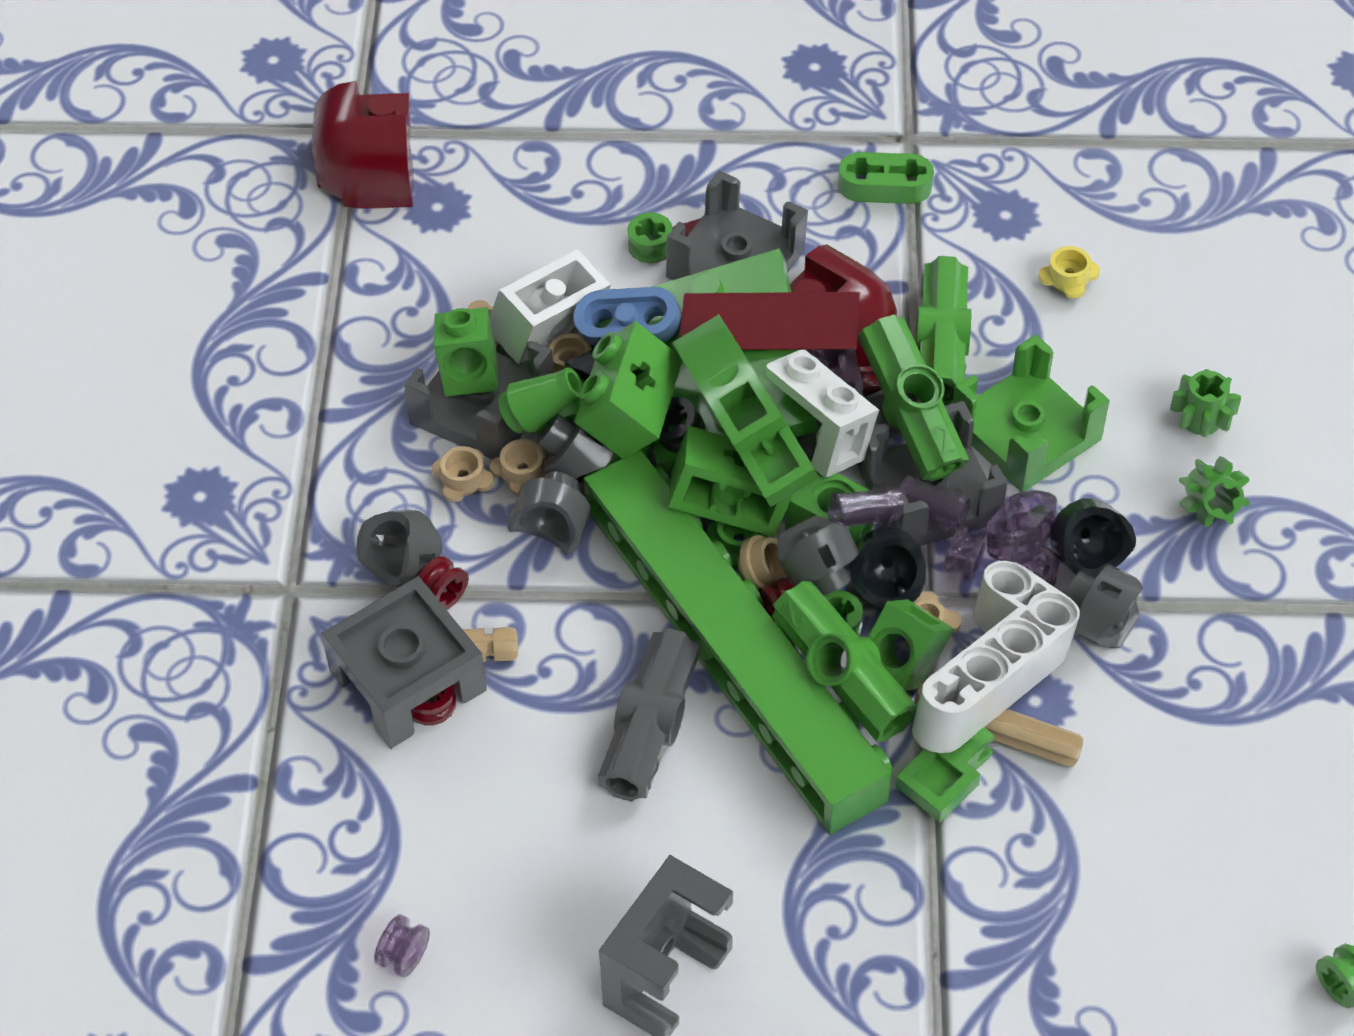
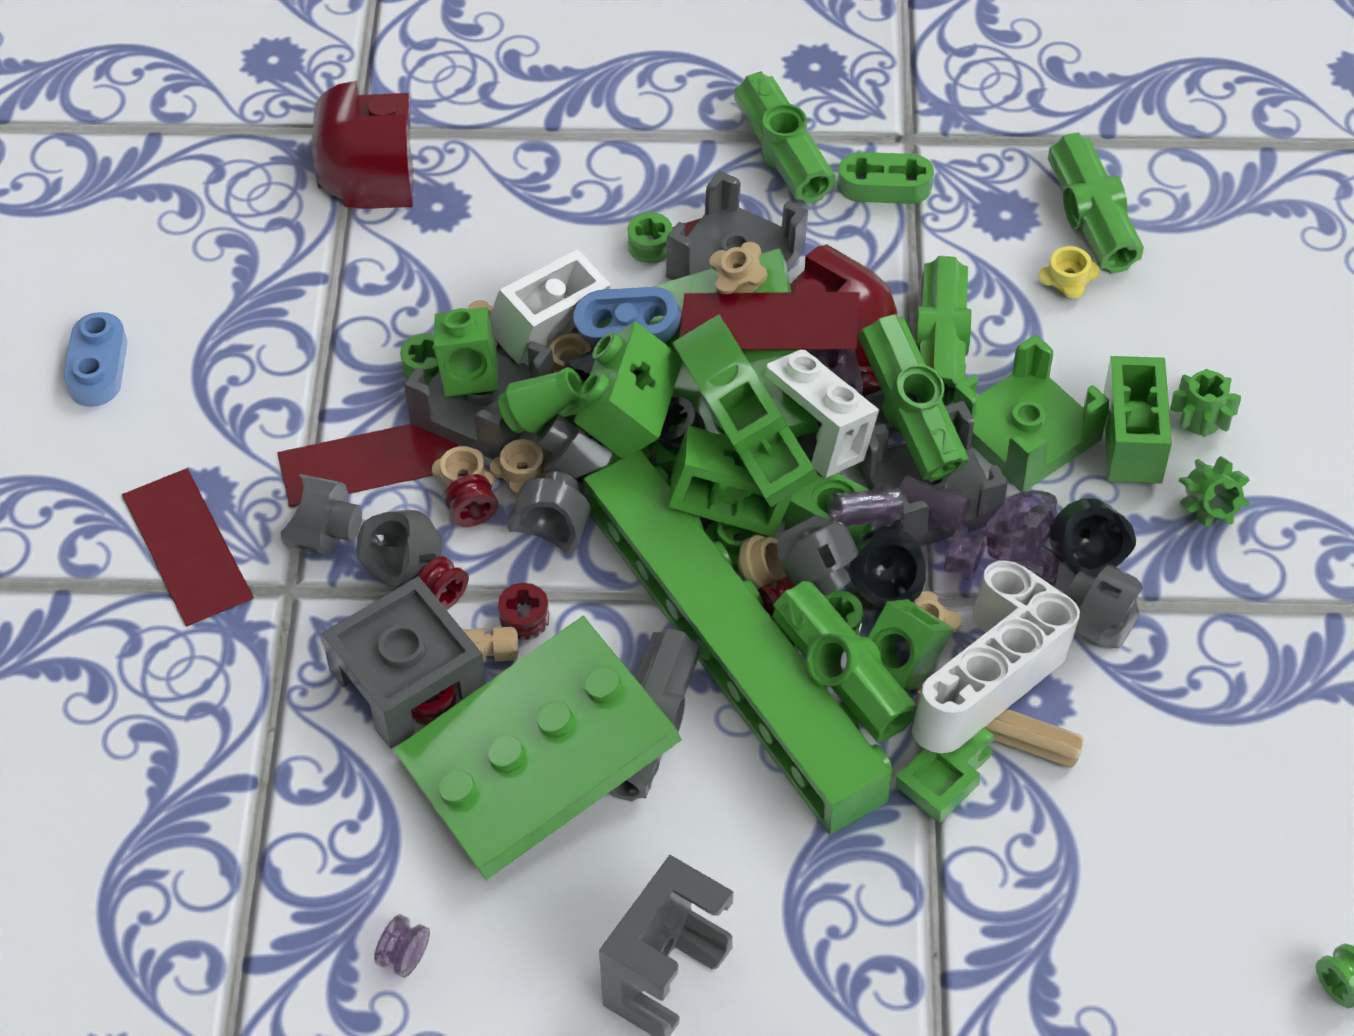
(97, 347): none -> medium blue plate
(187, 547): none -> dark red sticker
(322, 517): none -> dark grey piece
(365, 459): none -> dark red sticker
(415, 350): none -> bright green bush
(470, 500): none -> dark red bush
(536, 746): none -> bright green plate
(538, 614): none -> dark red bush
(743, 279): none -> tan plate
(784, 137): none -> bright green piece
(1095, 203): none -> bright green piece
(1137, 420): none -> bright green brick

